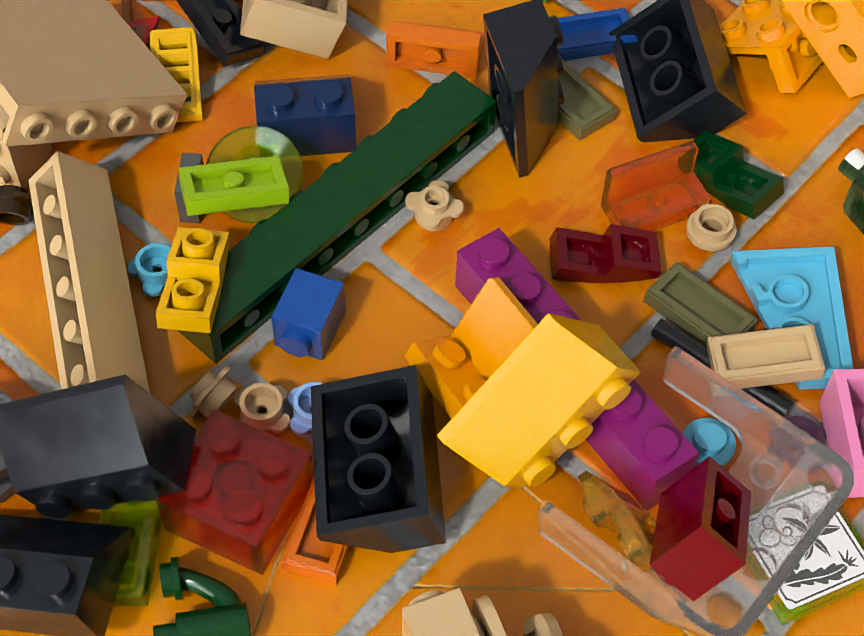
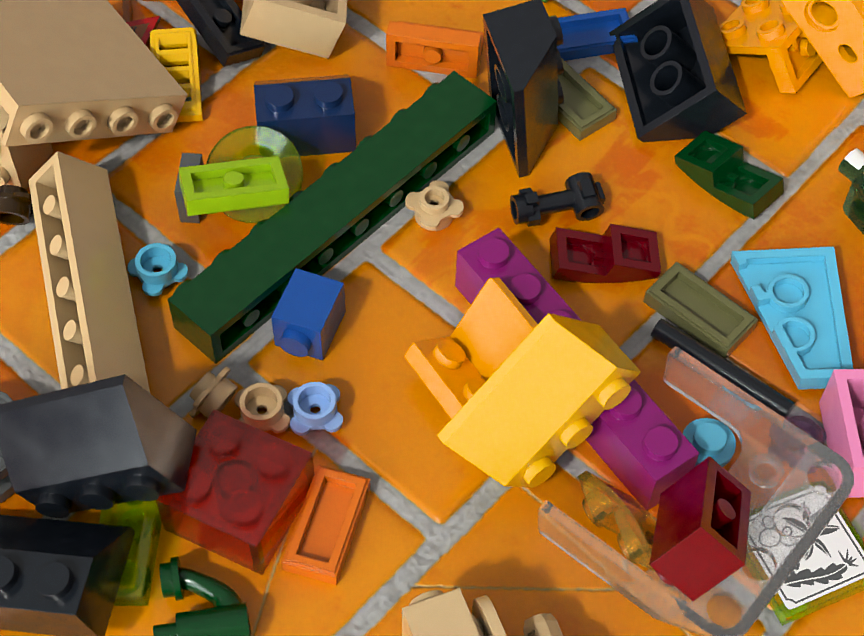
(194, 280): yellow slope -> none
(377, 462): black slope -> none
(581, 195): none -> black bar
(654, 189): clear orange panel -> none
(714, 218): tan plate -> none
(767, 356): tan tile -> none

